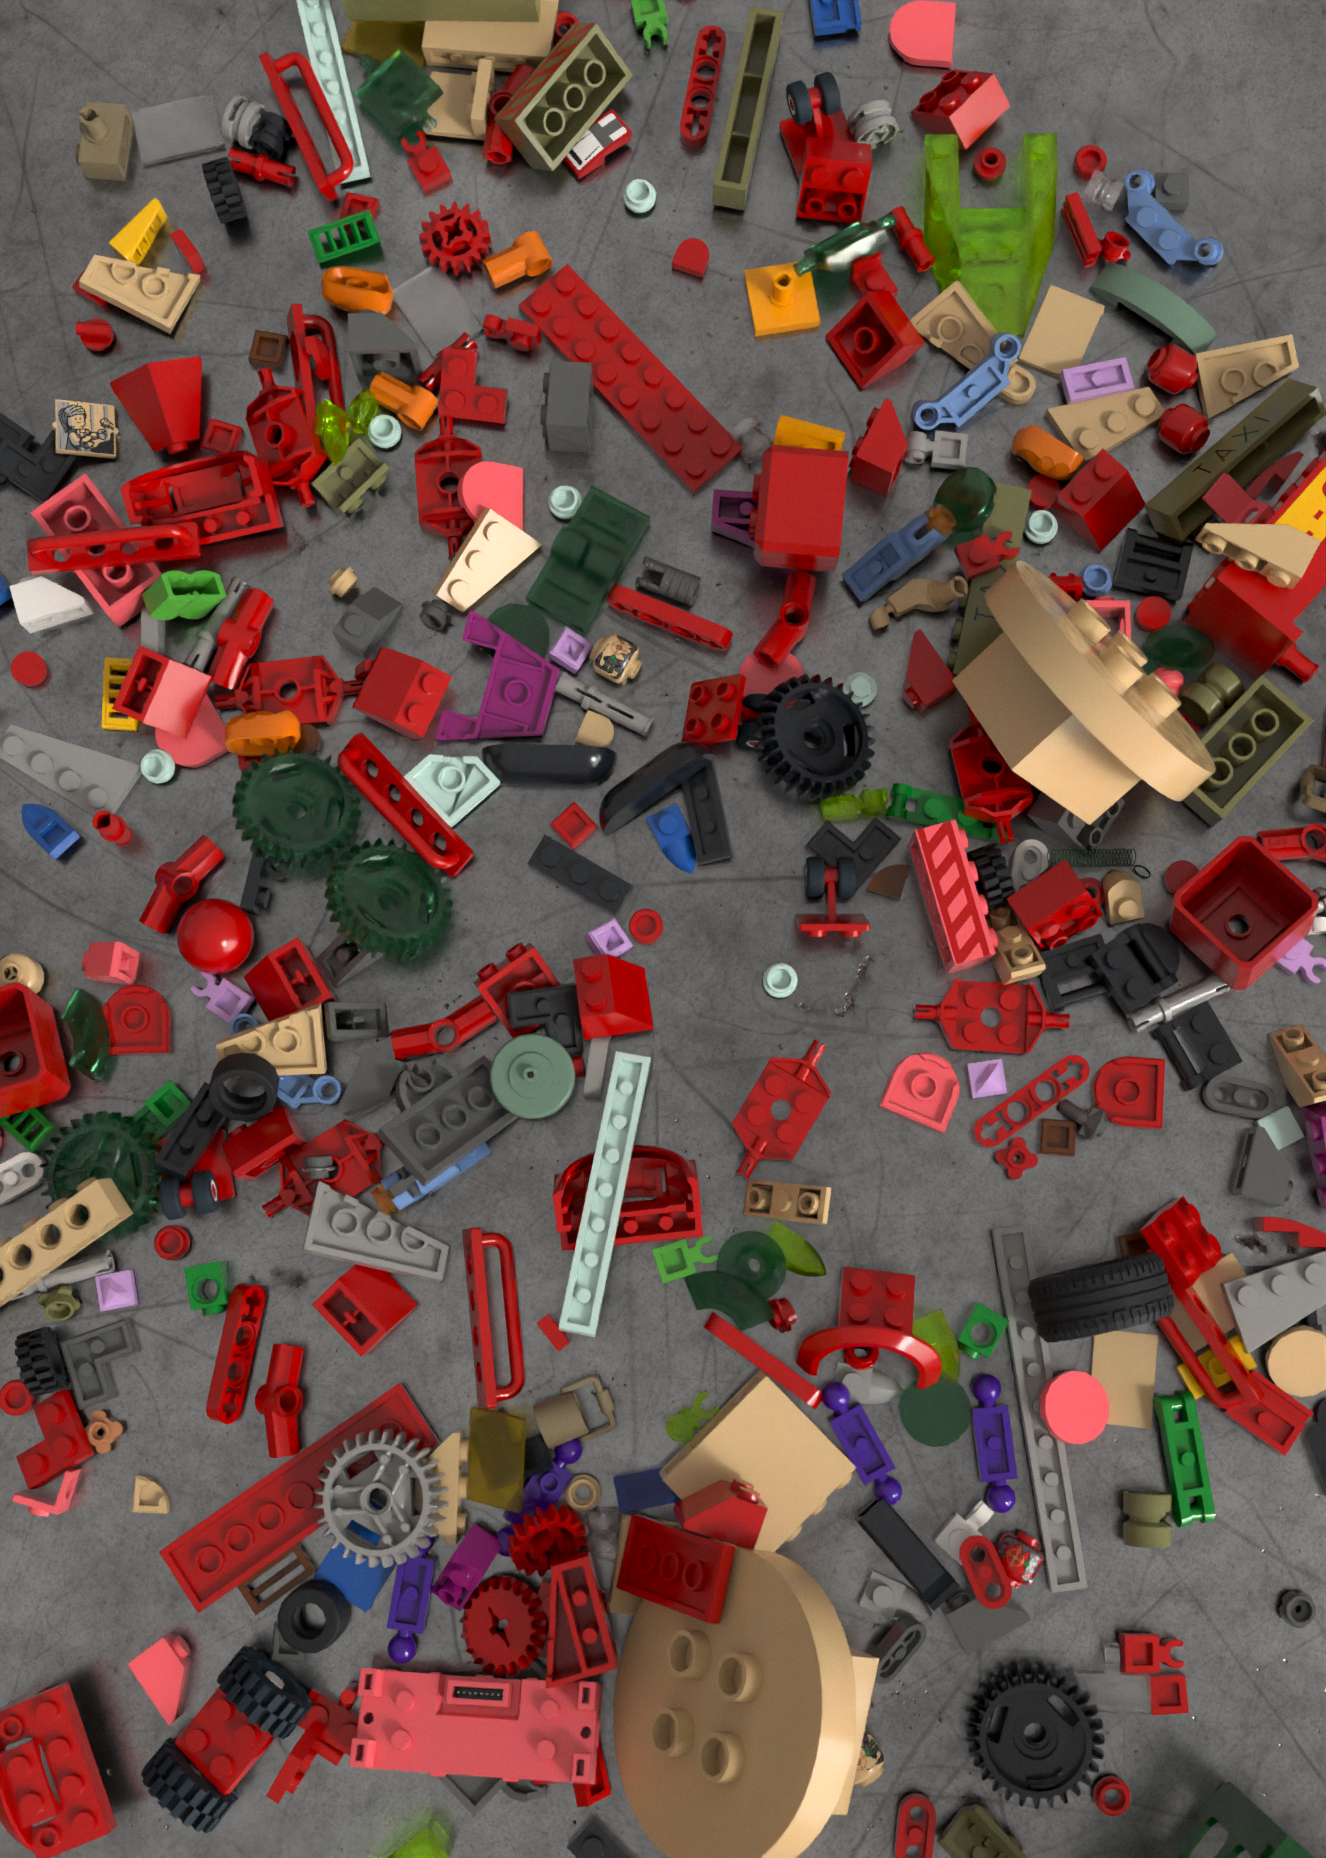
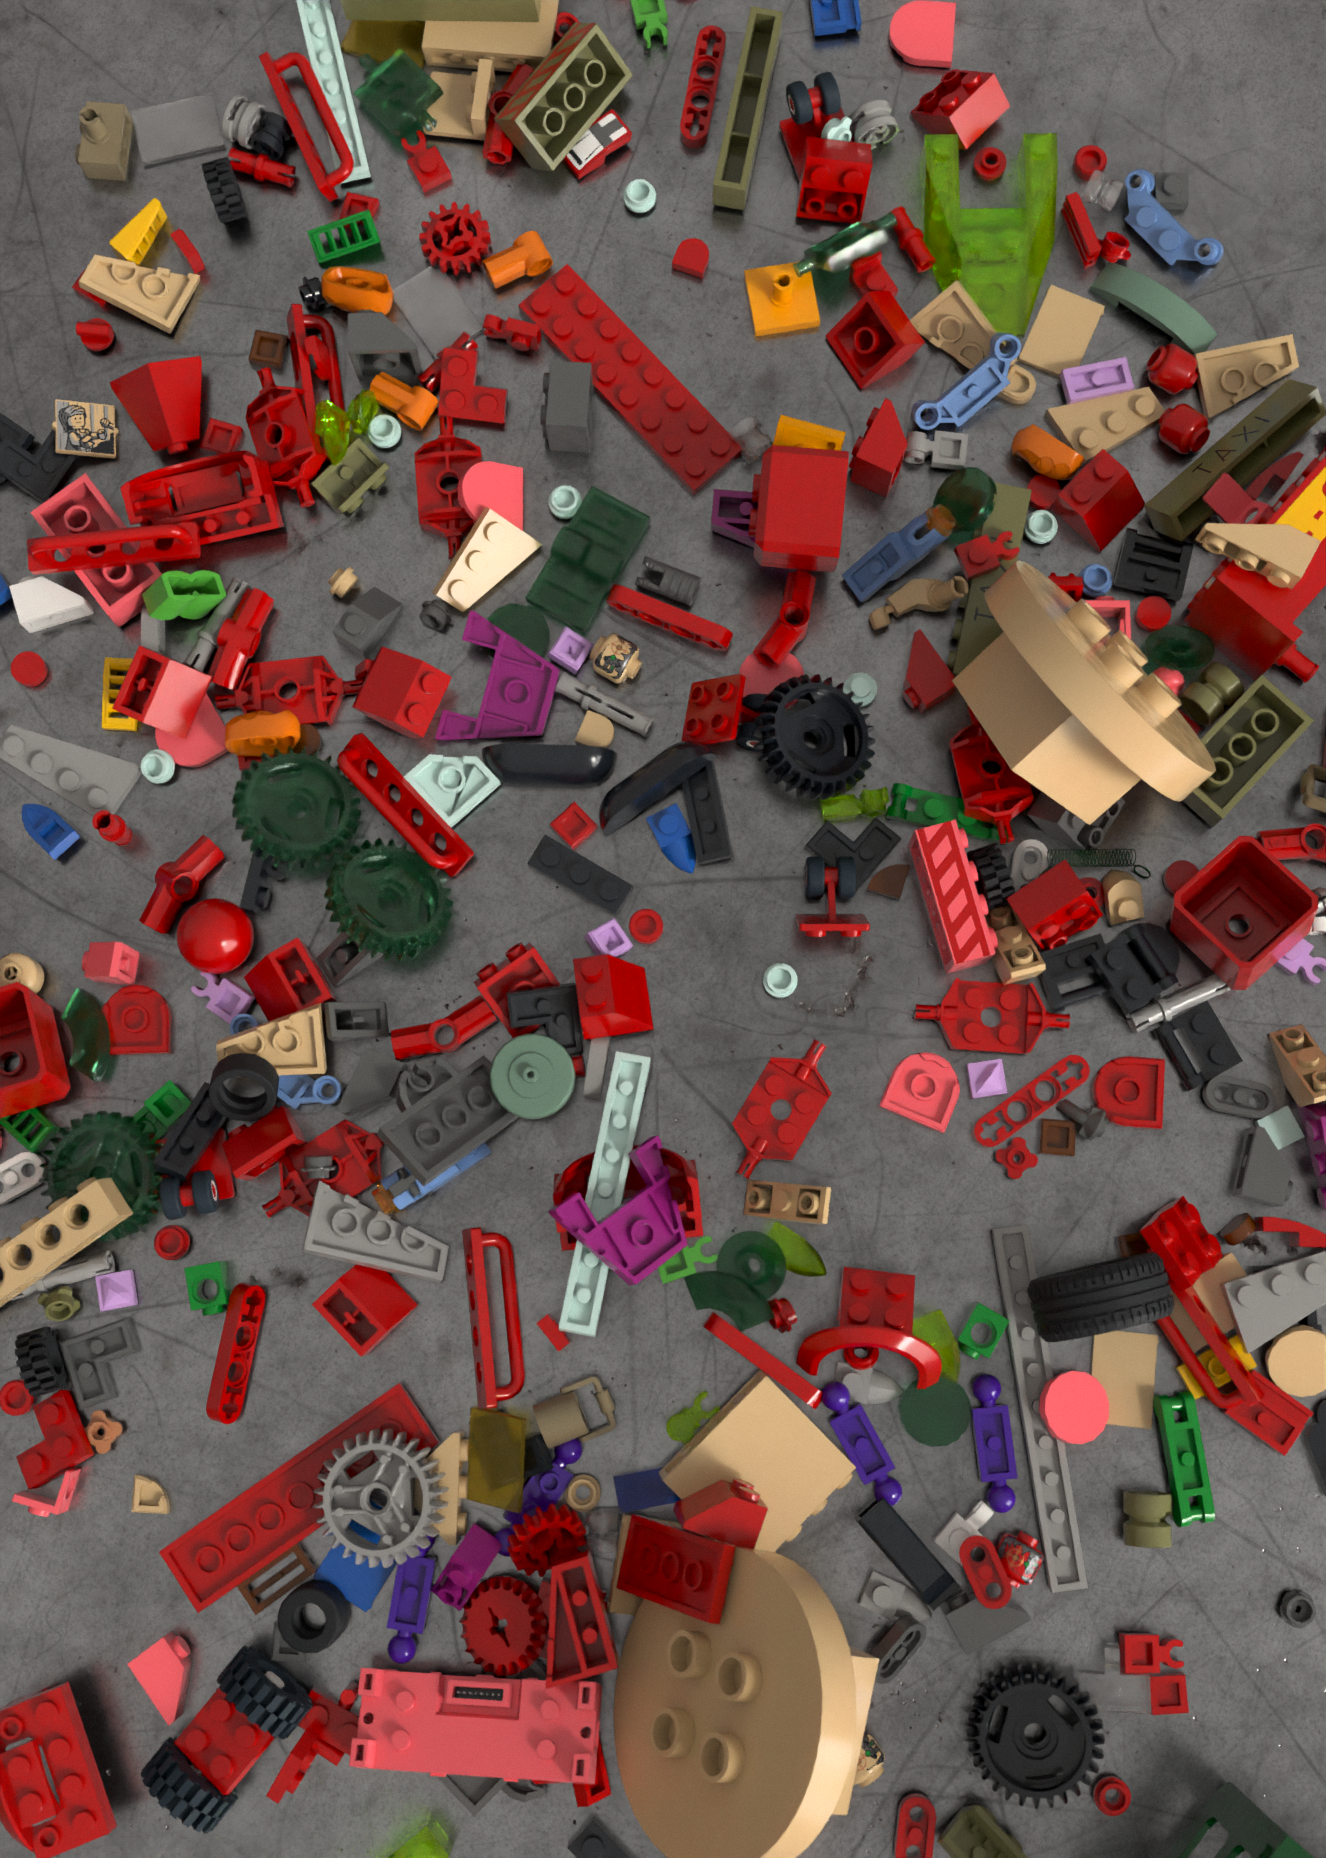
(282, 1400): red piece -> none
(311, 292): none -> black plate
(638, 1232): none -> magenta wing
(837, 129): none -> light aqua plate
(1238, 1229): none -> reddish brown tile

